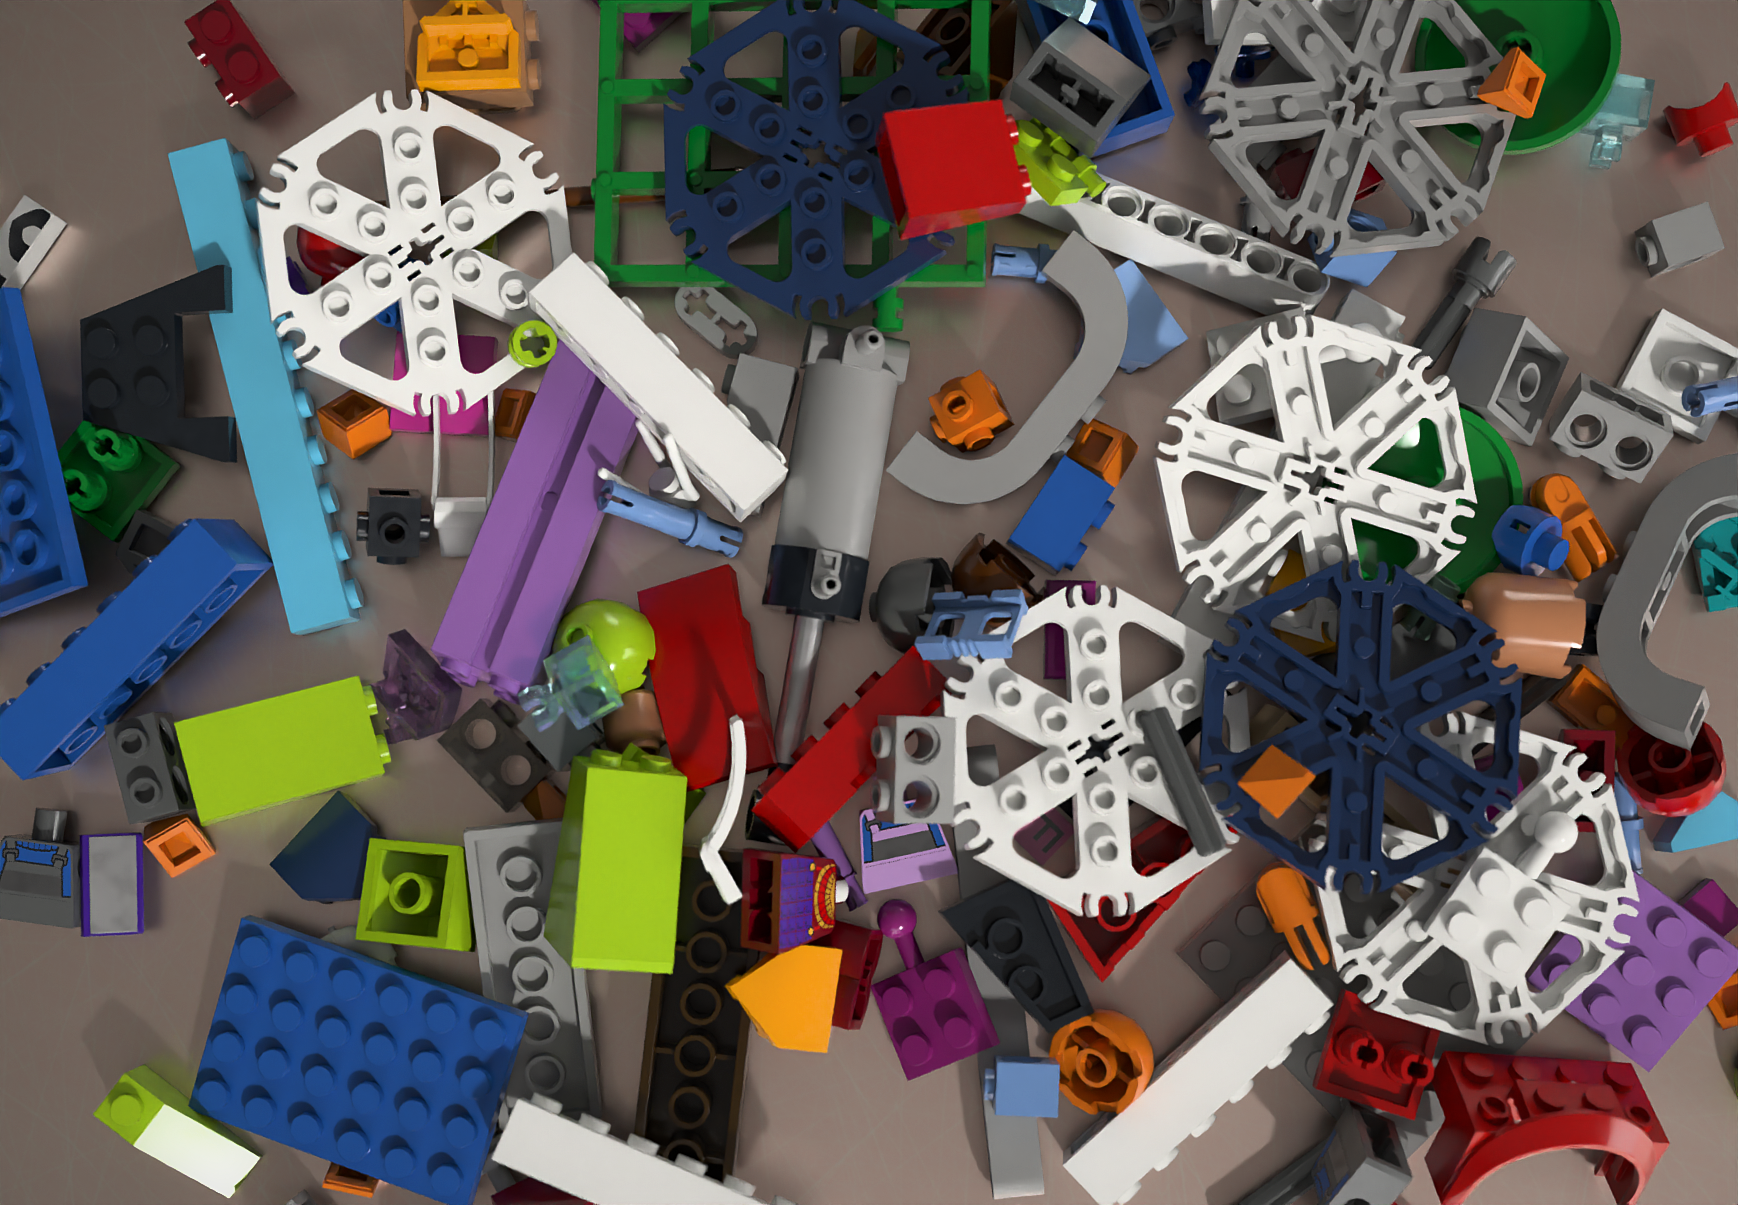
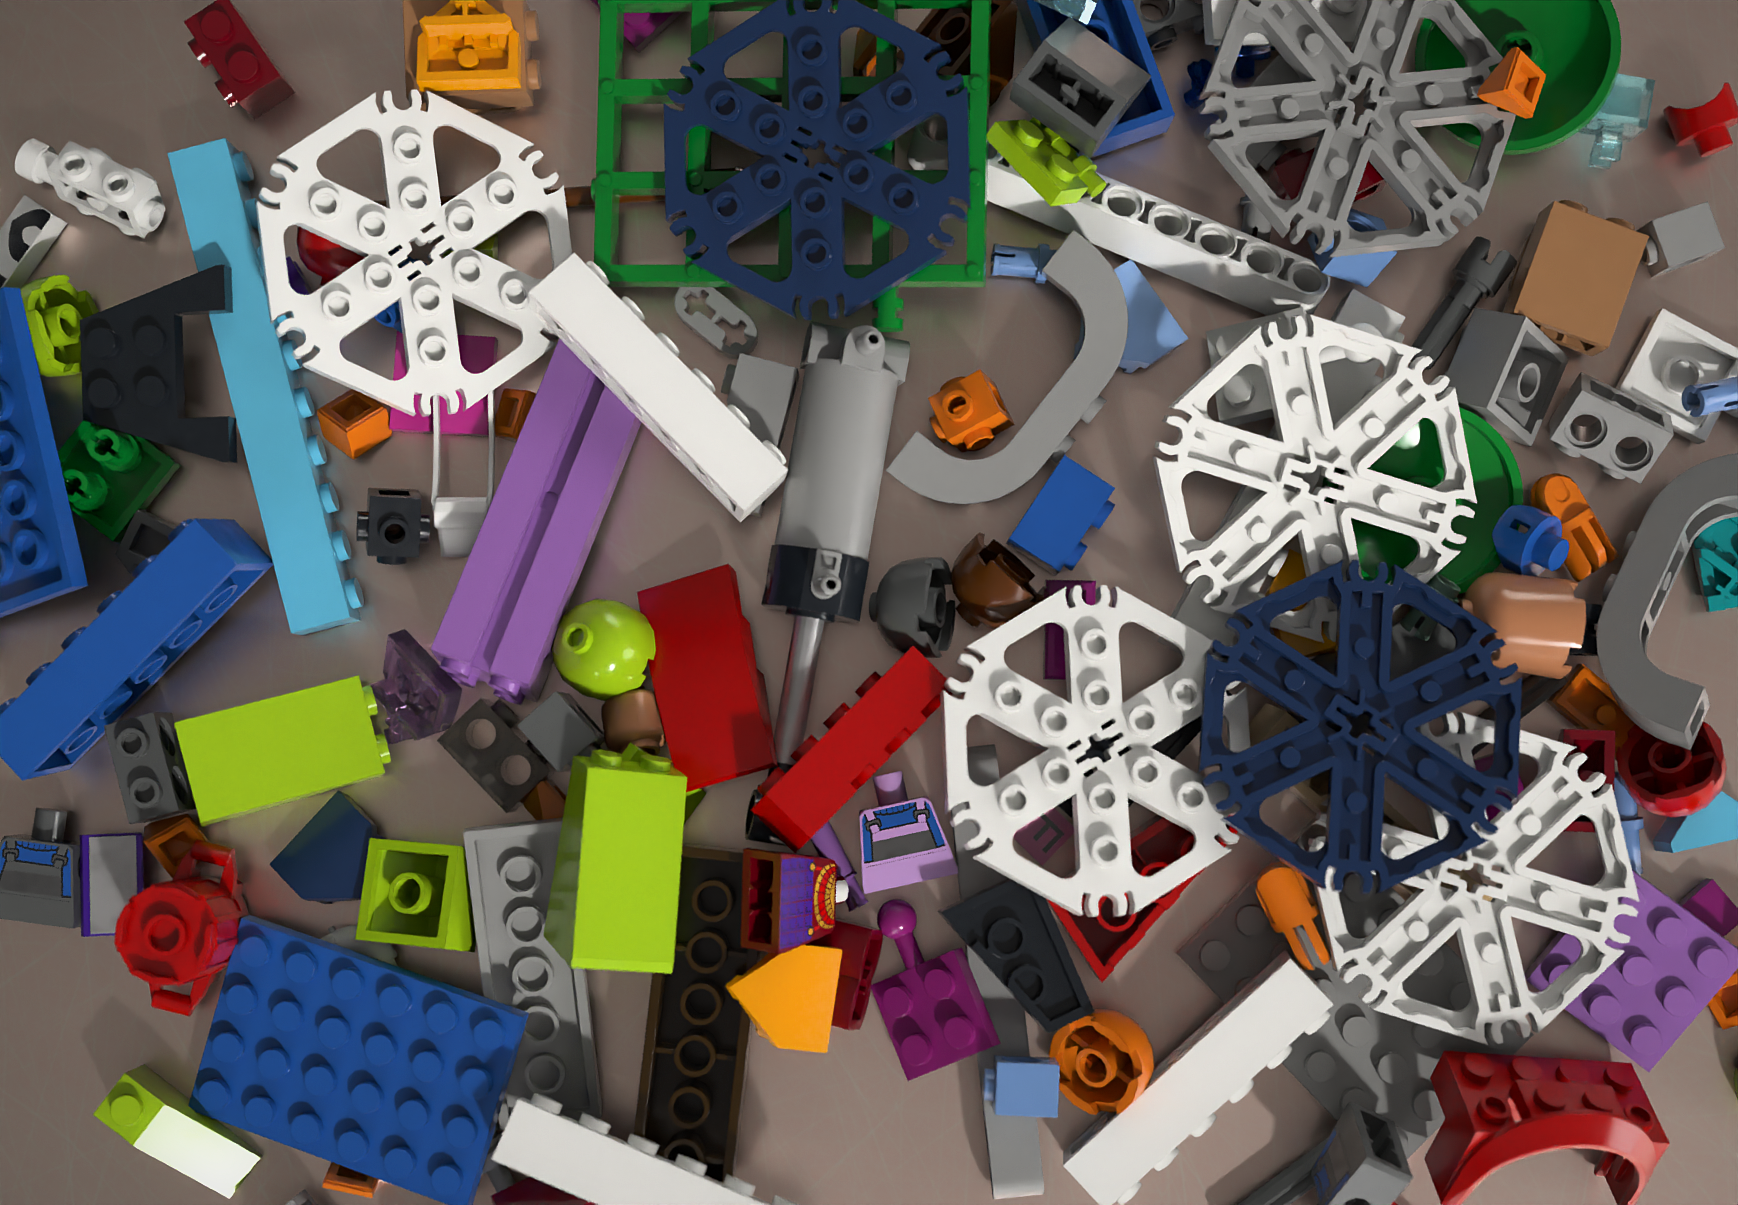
(54, 323): none -> lime cylinder
(111, 187): none -> white brick
(183, 928): none -> red container
(537, 330): lime bush -> none
(578, 685): clear light blue brick -> none
(668, 482): white plant -> none
(688, 525): medium blue pin -> none
(711, 844): white piece -> none
(928, 768): light grey brick -> none
(951, 166): red slope -> none
(975, 612): medium blue piece -> none
(1103, 451): orange slope -> none
(1182, 781): dark grey axle -> none
(1275, 781): orange slope -> none
(1376, 1057): red plate -> none
(1499, 912): white plate -> none
(1575, 275): none -> medium nougat brick

